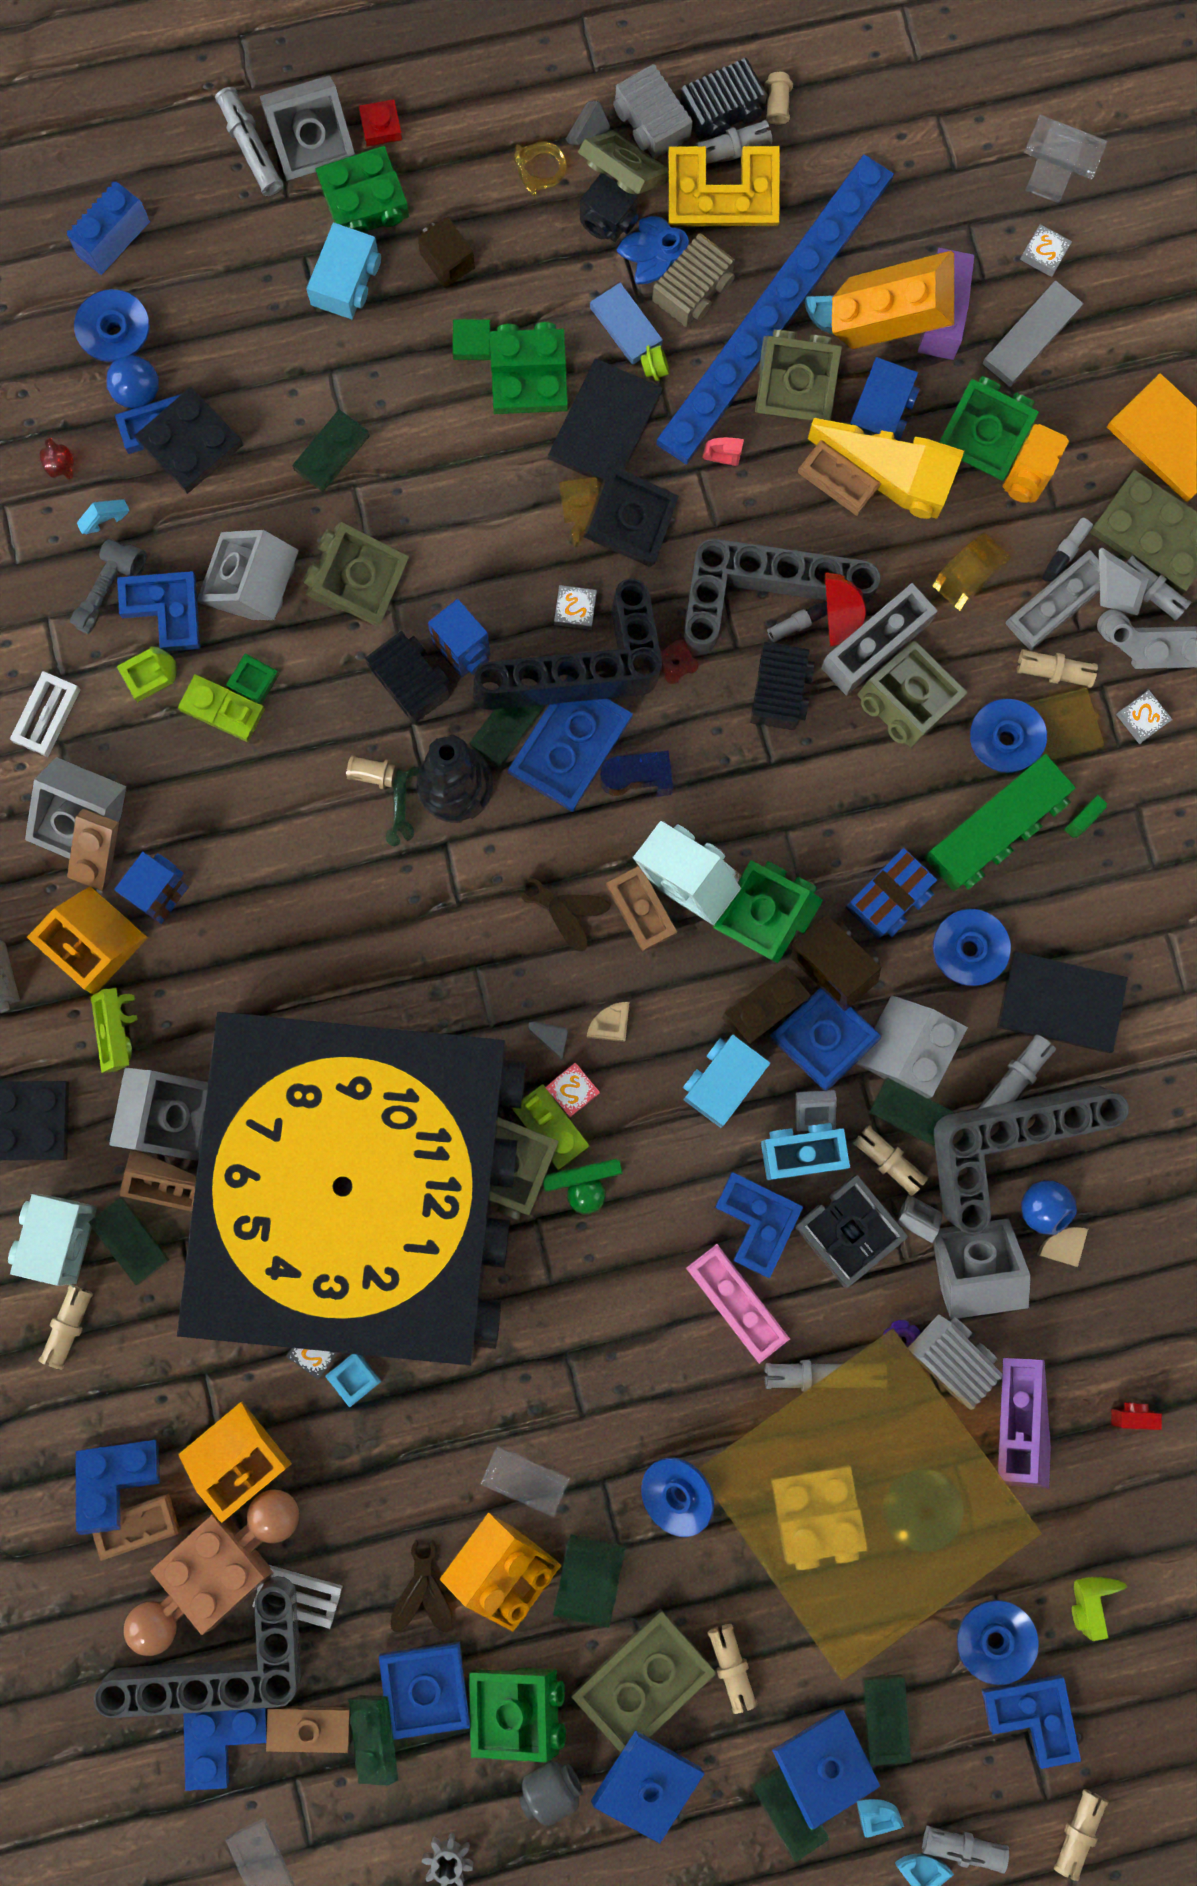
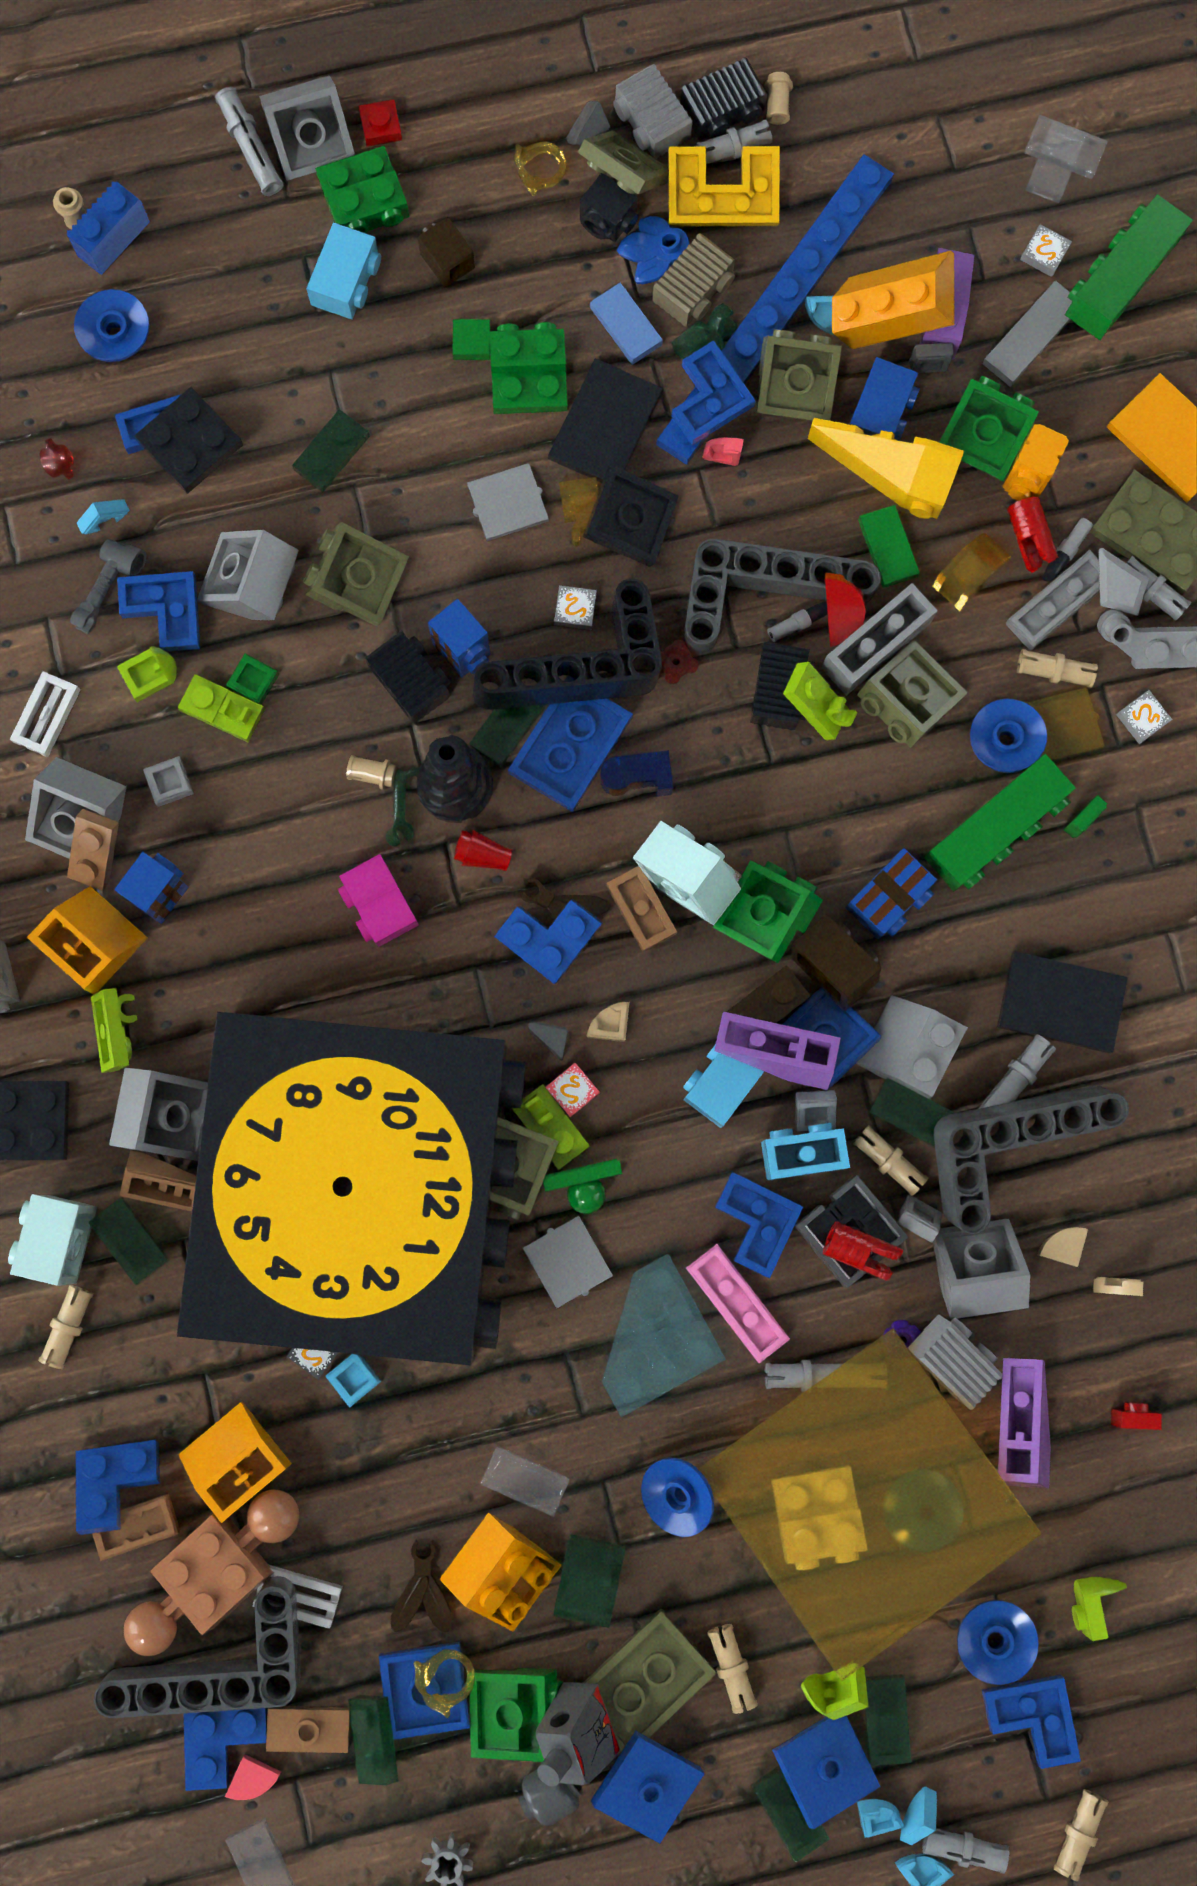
(69, 204): none -> tan pin
(132, 381): blue piece -> none
(168, 781): none -> light grey tile
(251, 1779): none -> coral tile
(378, 901): none -> dark pink brick
(427, 1670): none -> clear yellow piece
(480, 851): none -> red cone
(507, 502): none -> light grey piece
(552, 948): none -> blue plate
(567, 1261): none -> light grey piece
(575, 1736): none -> dark grey torso
(655, 362): lime plate -> none
(657, 1339): none -> clear light blue plate
(700, 334): none -> clear green plate
(720, 394): none -> blue plate
(779, 1049): none -> medium lavender slope
(817, 701): none -> lime plate
(836, 1697): none -> lime plate
(839, 477): medium nougat plate -> none
(854, 1248): none -> red hinge
(889, 546): none -> green tile
(920, 1817): none -> medium azure tile
(931, 357): none -> dark grey tile
(990, 944): blue dish -> none
(1032, 532): none -> red hinge
(1048, 1207): blue piece -> none
(1118, 1286): none -> tan tile
(1127, 267): none -> green brick

